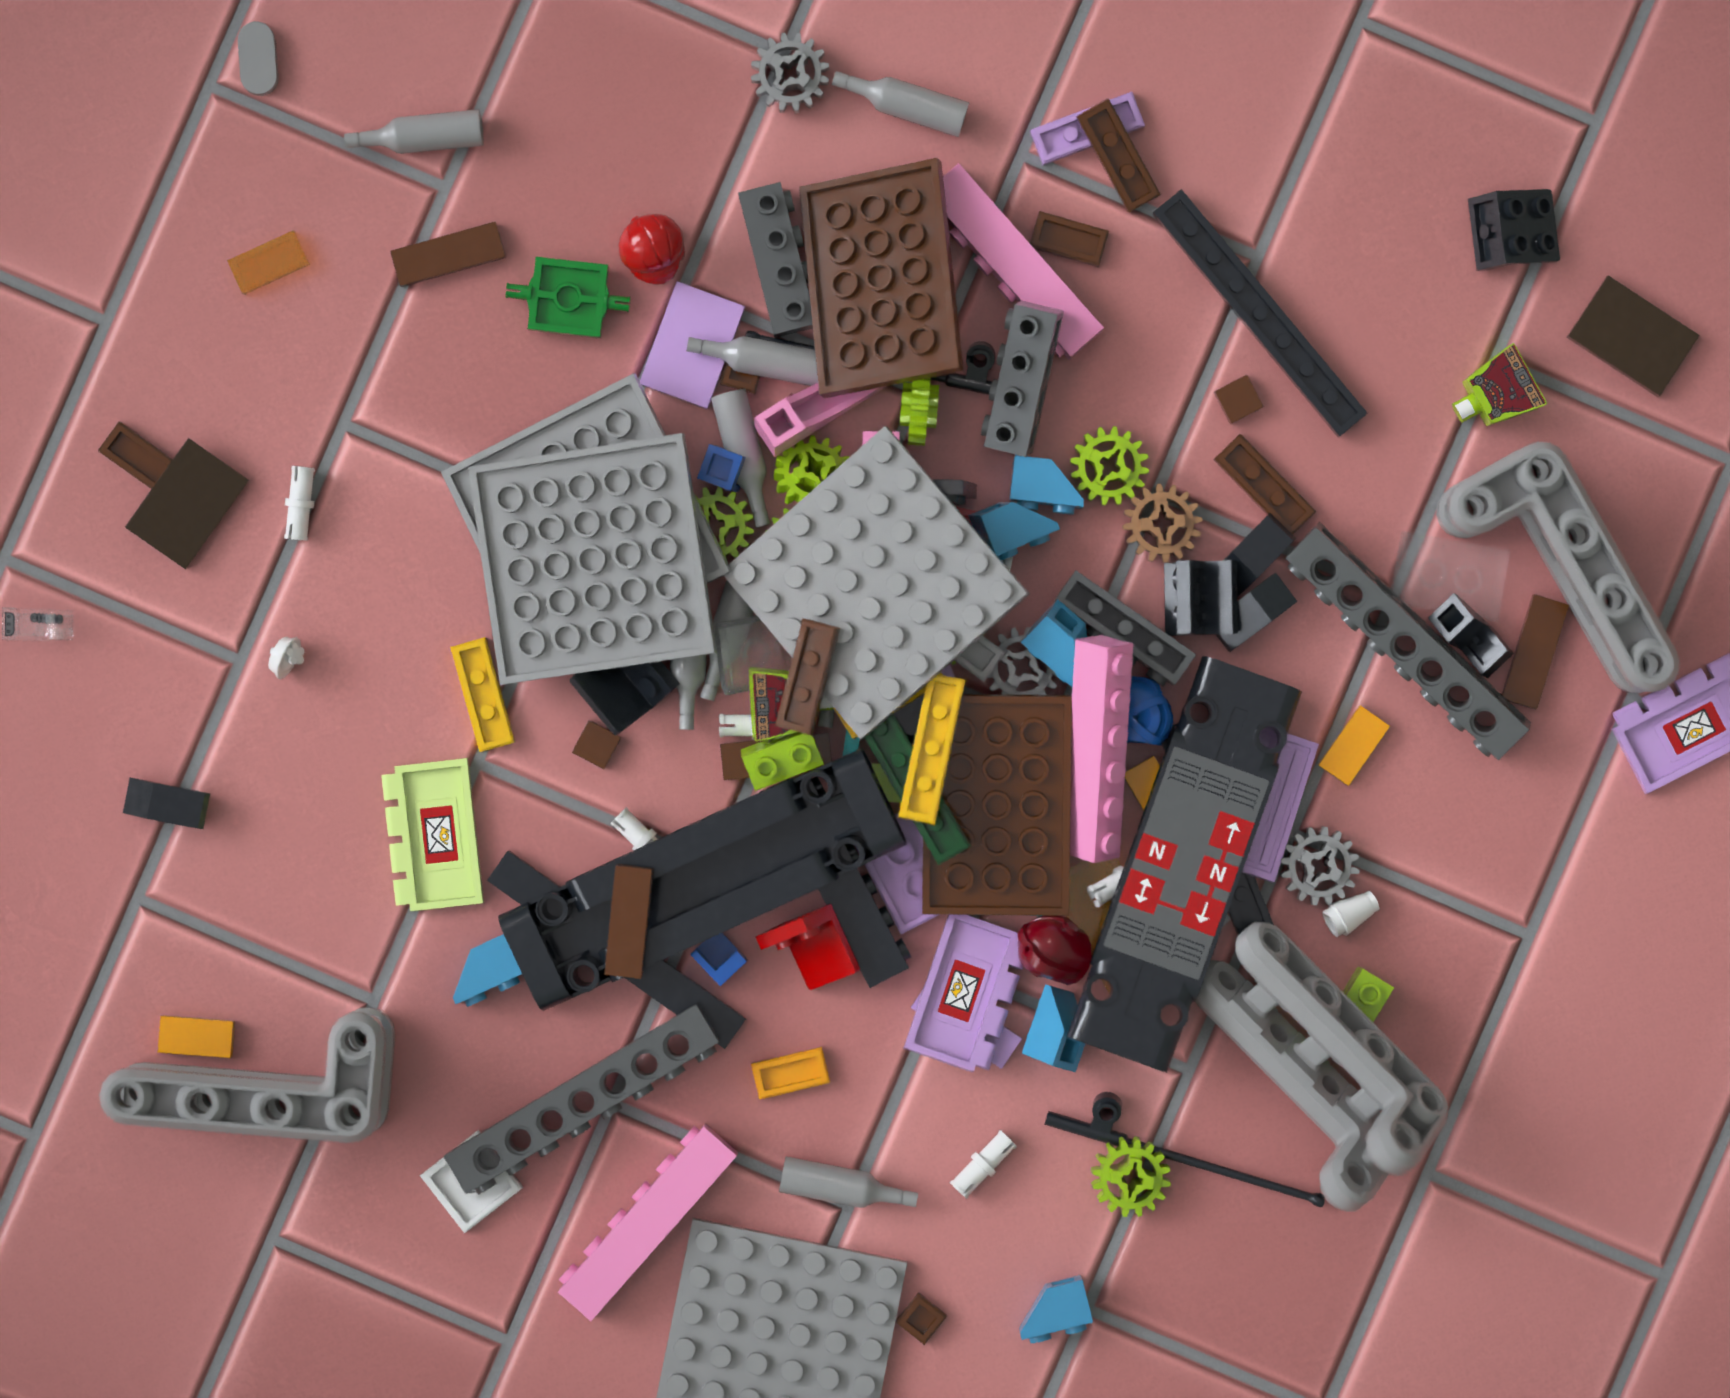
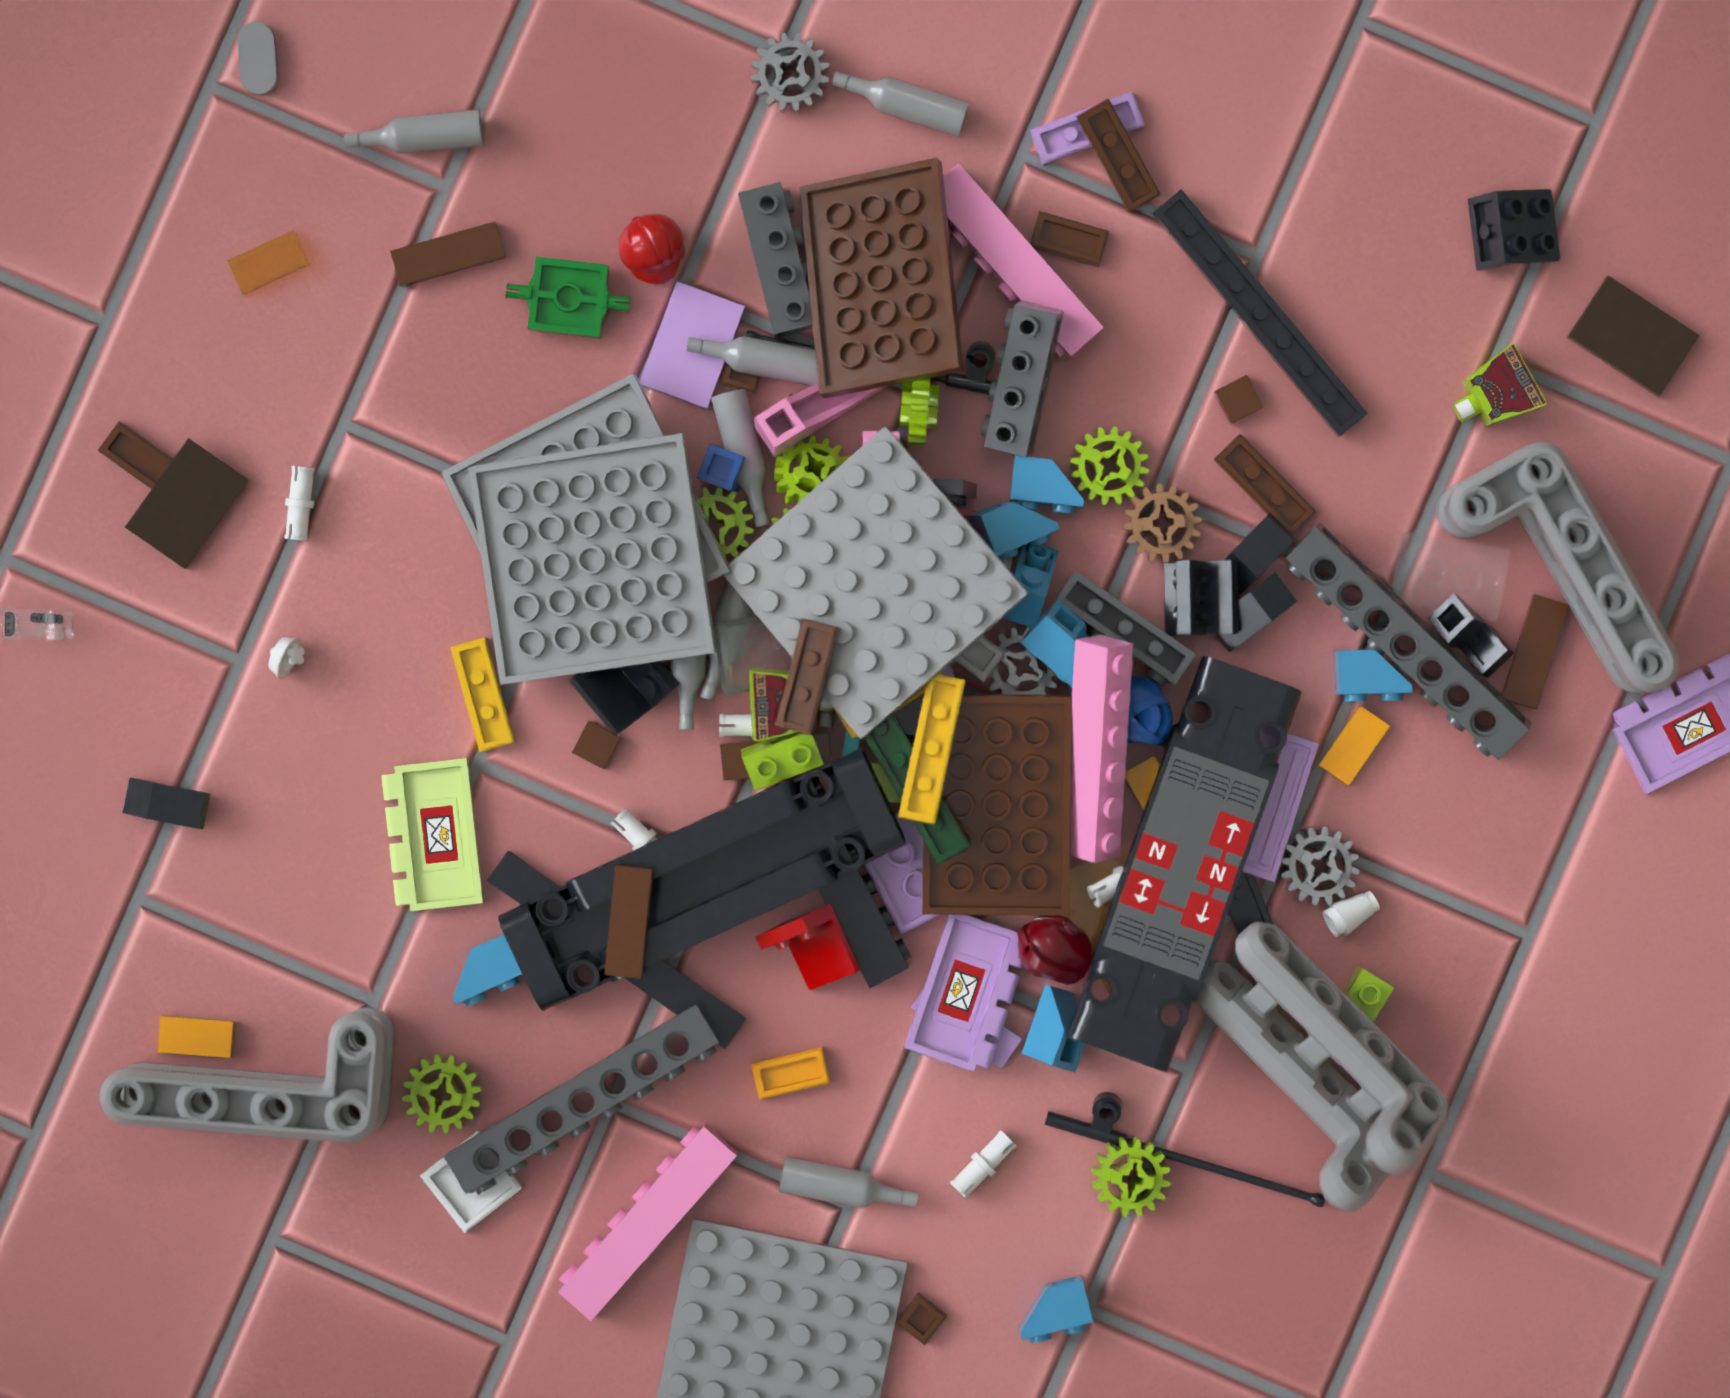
(426, 1089): none -> lime gear
(719, 958): blue panel -> none
(1034, 573): none -> dark azure slope
(1367, 673): none -> dark azure slope

